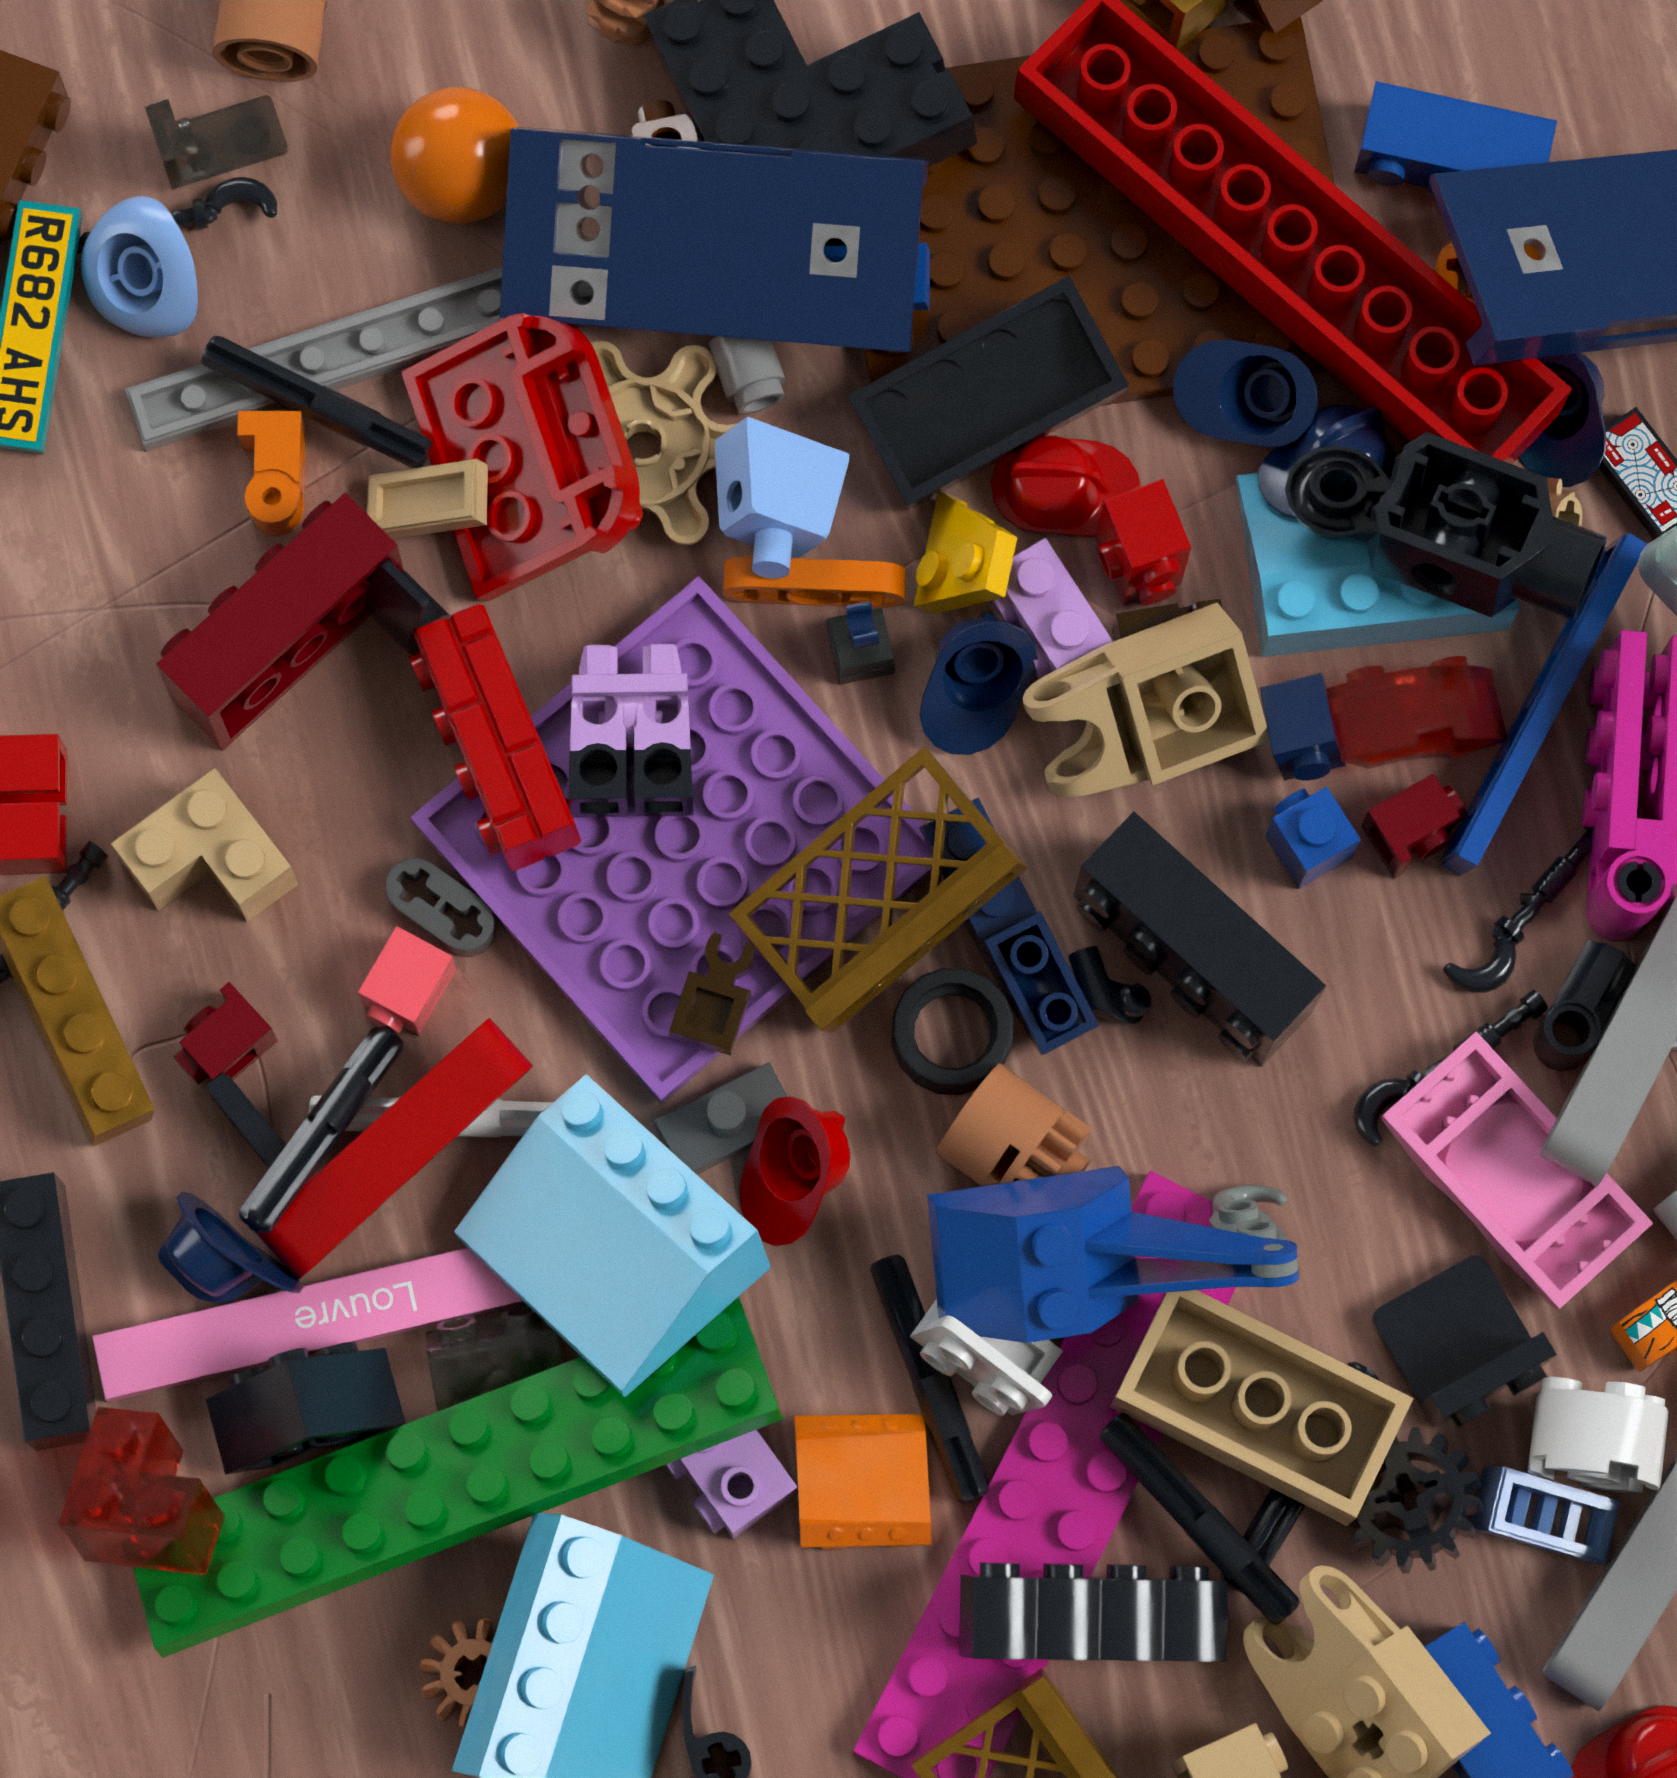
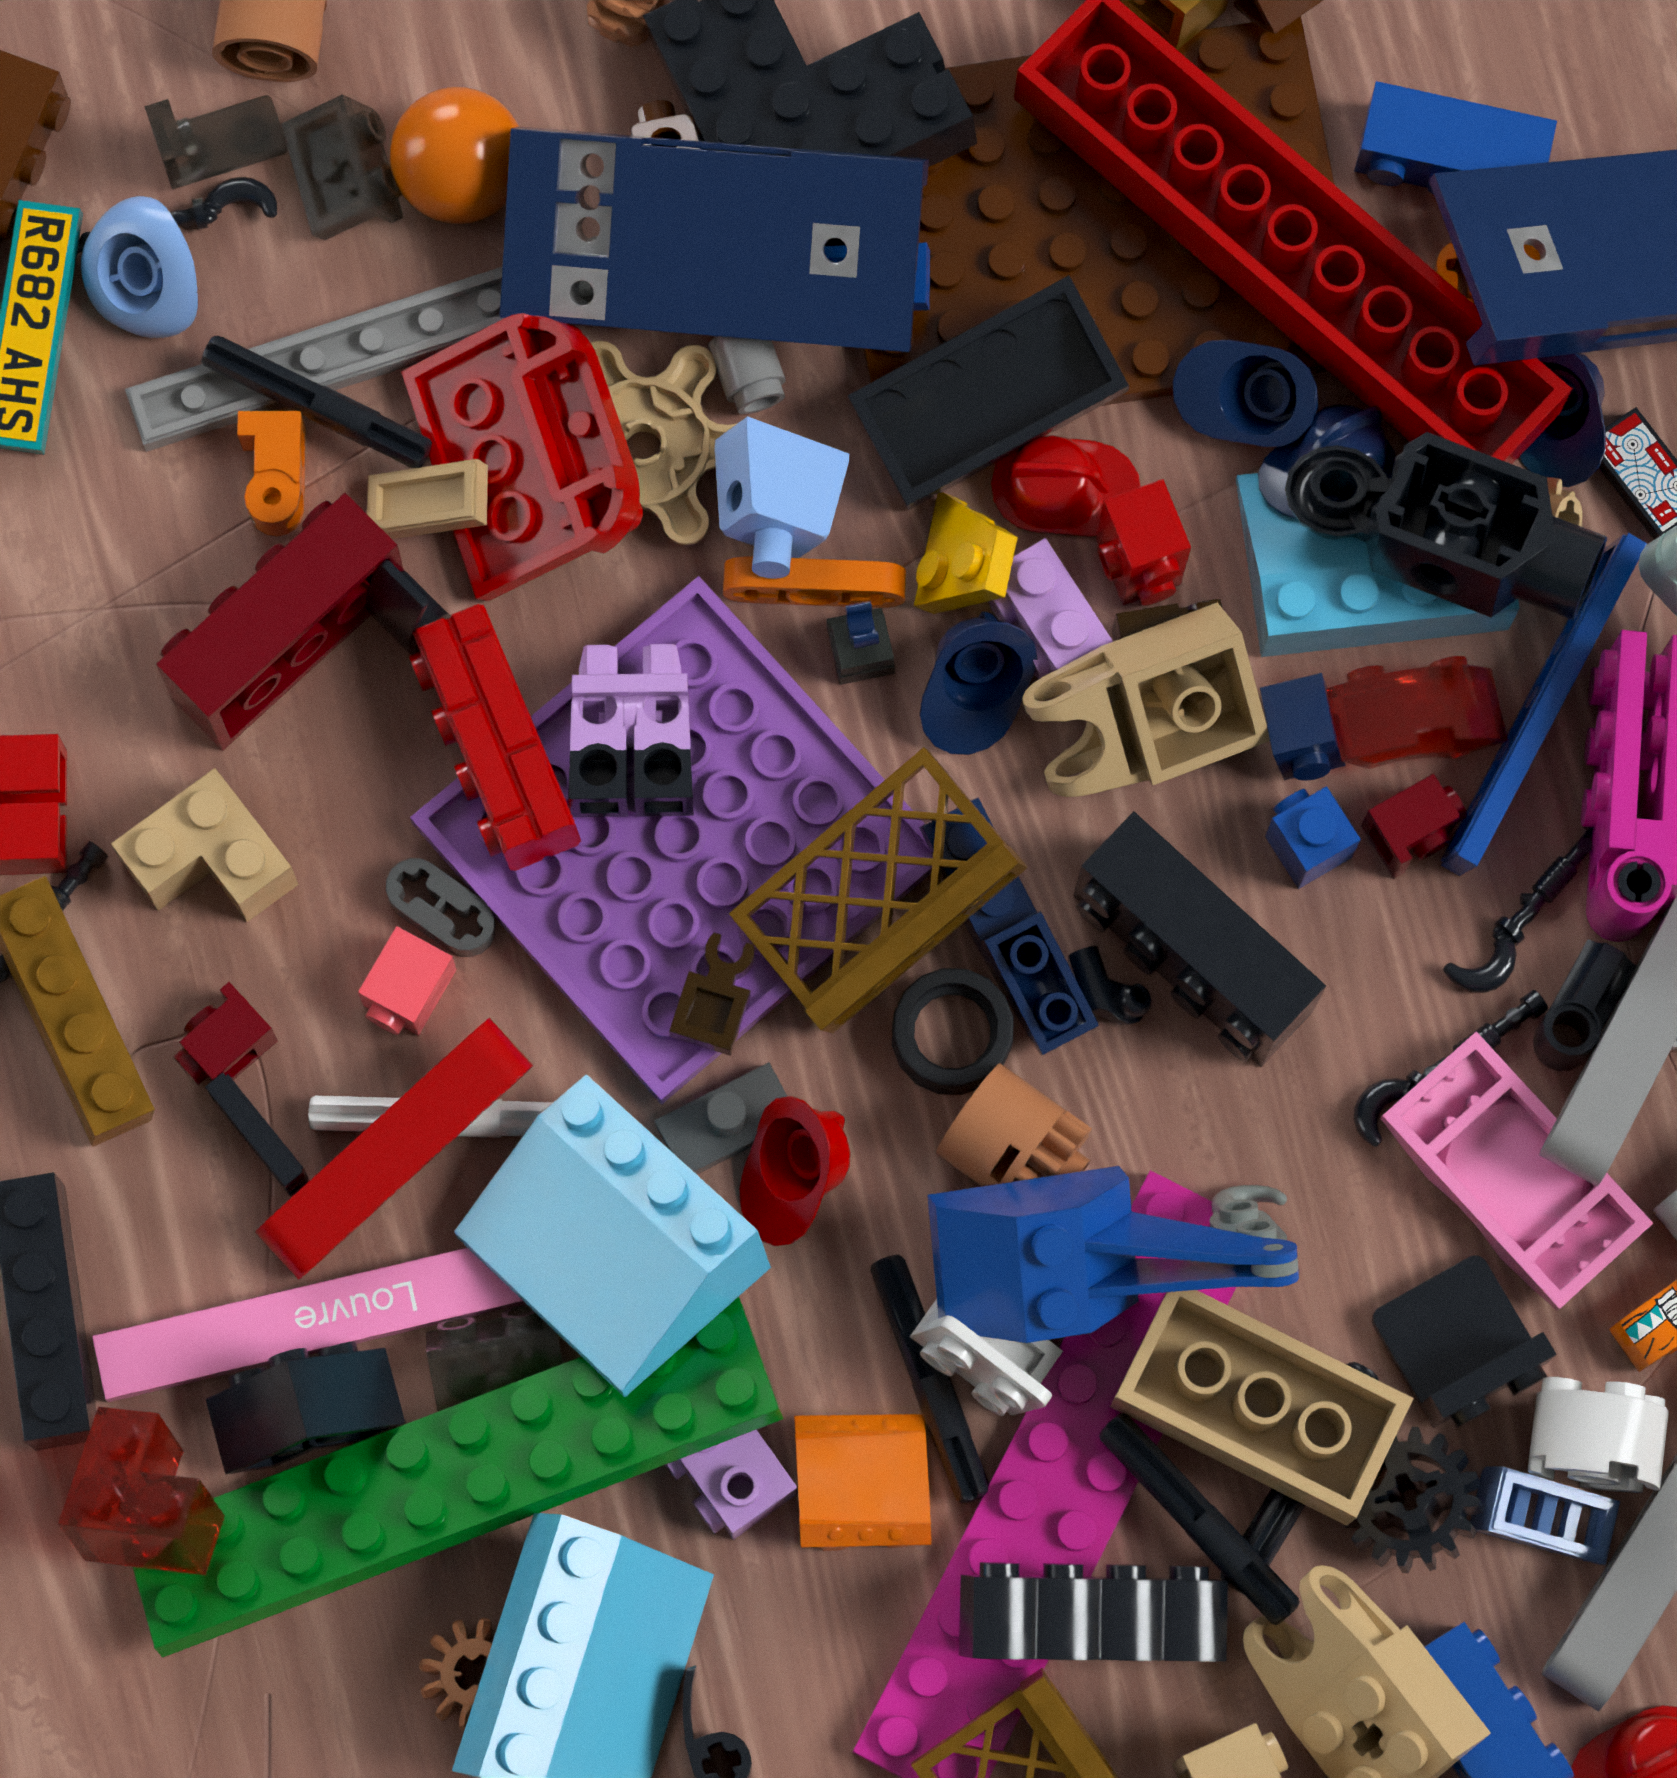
(215, 1259): dark blue piece -> none
(321, 1130): black axle -> none
(342, 166): none -> clear smoke bracket

